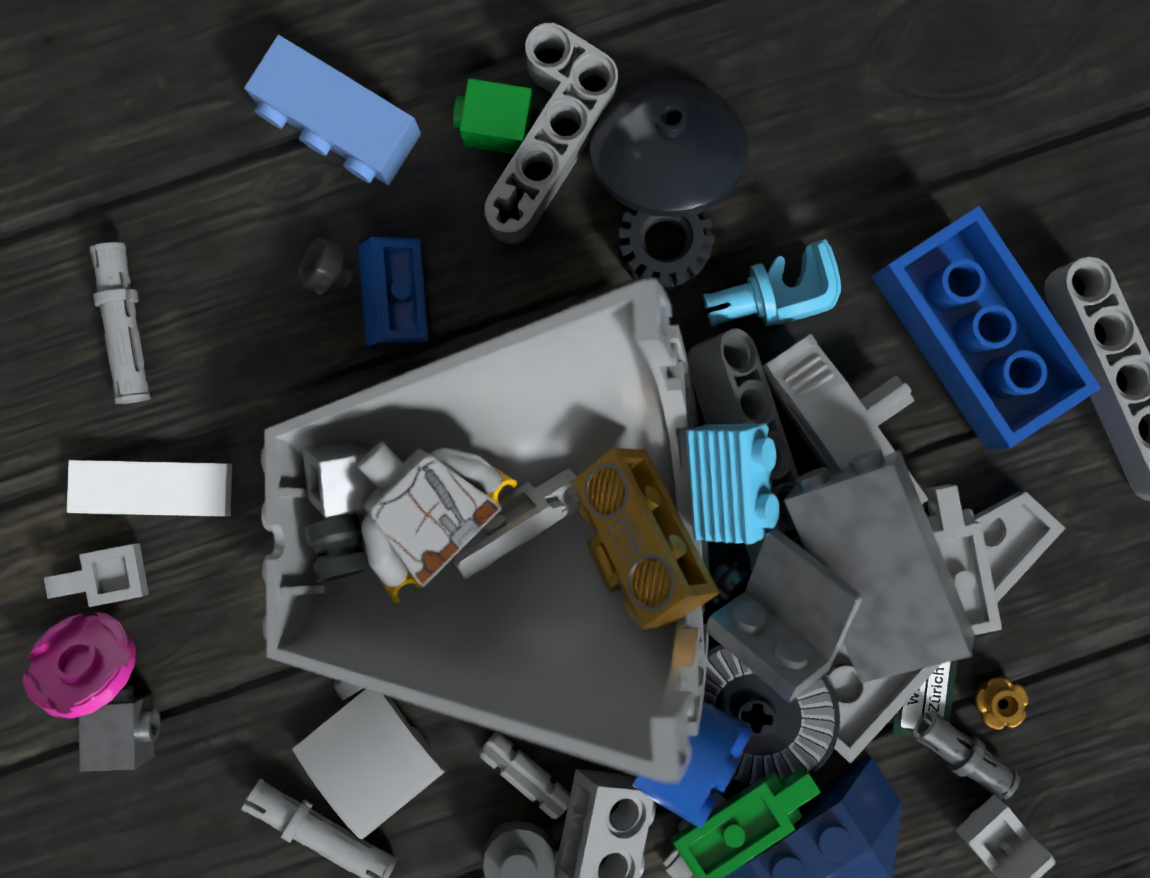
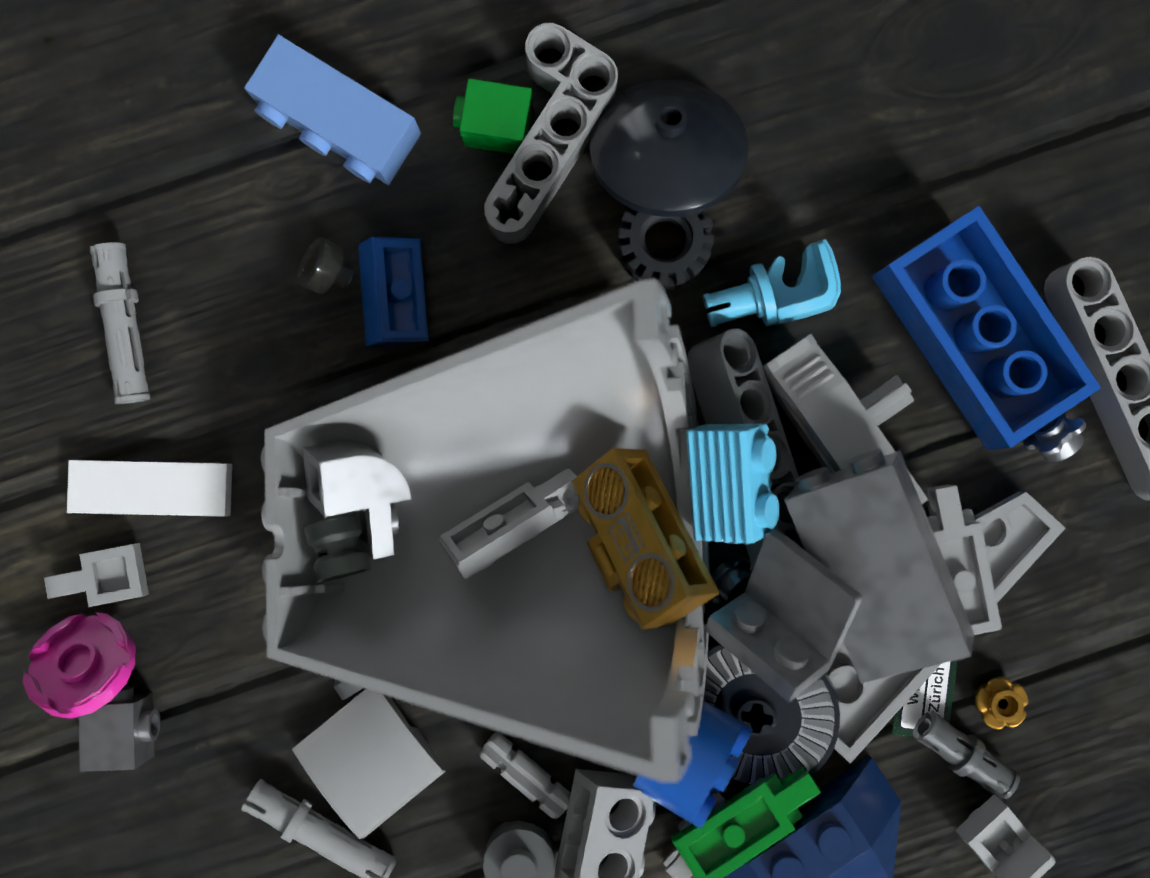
(425, 511): light grey torso -> none
(1057, 438): none -> flat silver plate

